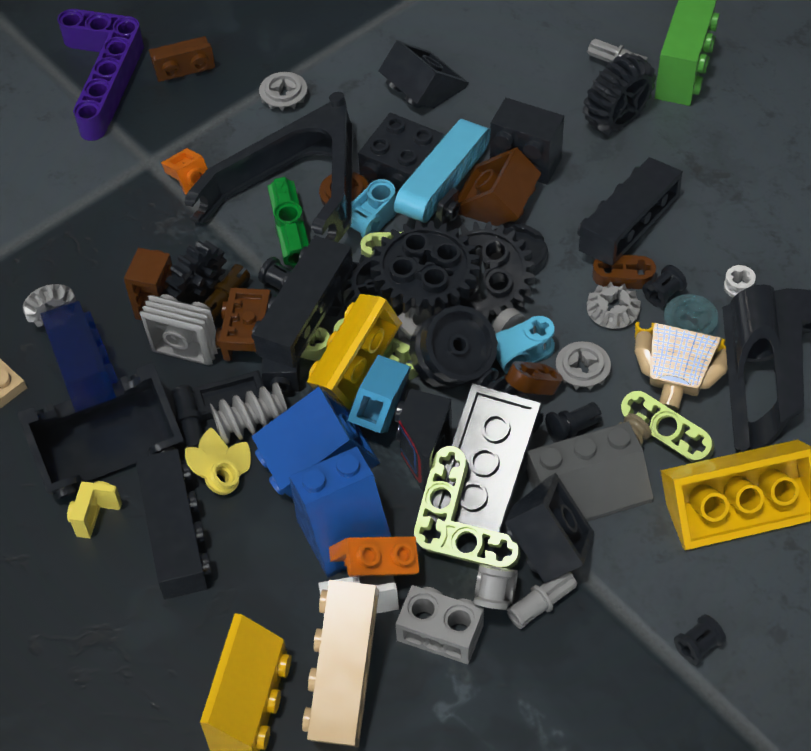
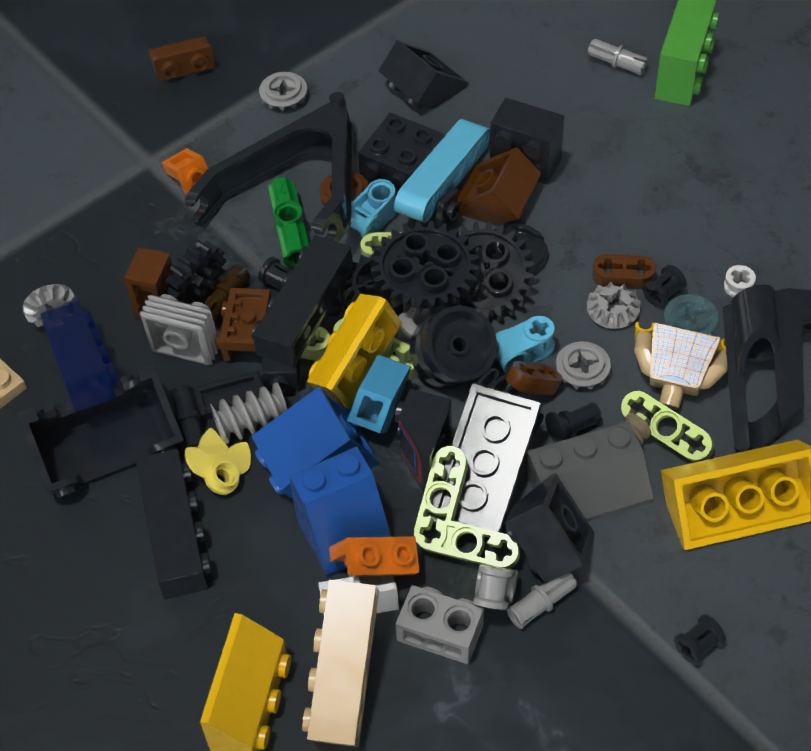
(89, 500): light yellow bracket -> none
(120, 47): dark purple beam -> none
(507, 319): light grey tile -> none
(619, 93): black gear -> none
(629, 211): black brick -> none

